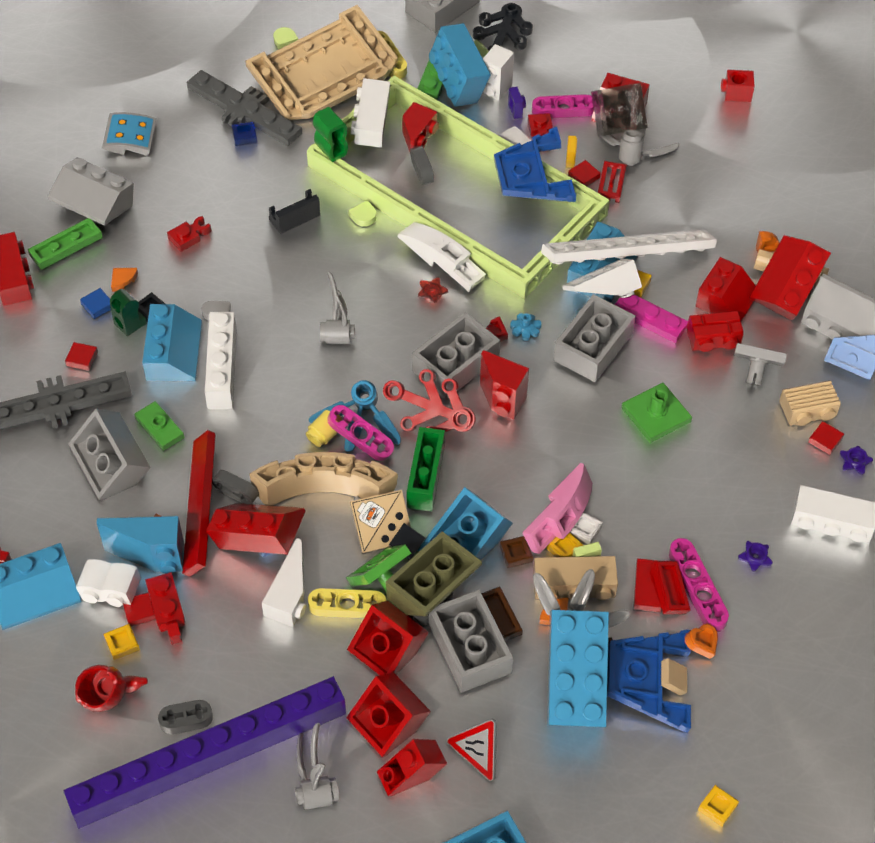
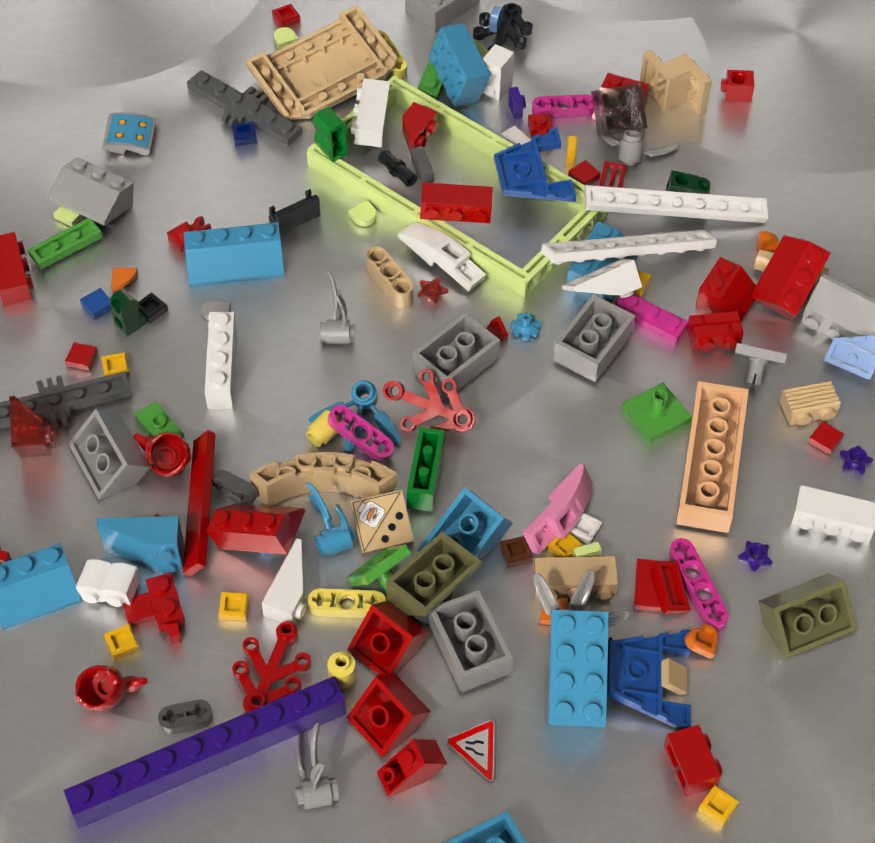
(29, 432): none -> clear red slope
(67, 216): none -> yellowish green tile
(115, 364): none -> yellow tile
(165, 452): none -> red hair
(171, 344): dark azure slope -> none
(233, 254): none -> dark azure slope
(233, 606): none -> yellow tile
(271, 672): none -> red plant
(286, 15): none -> red tile
(334, 538): none -> dark azure plant
(343, 668): none -> light yellow brick
(389, 277): none -> tan beam
(397, 168): none -> black pin
(407, 536): black tile -> none
(456, 202): none -> red brick
(496, 18): none -> medium blue tile
(502, 613): reddish brown tile -> none
(503, 384): red slope -> none
(675, 204): none -> white plate
(676, 82): none -> tan bracket
(687, 183): none -> dark green leg
(692, 753): none -> red piece
(713, 457): none -> light nougat brick
(808, 614): none -> olive slope

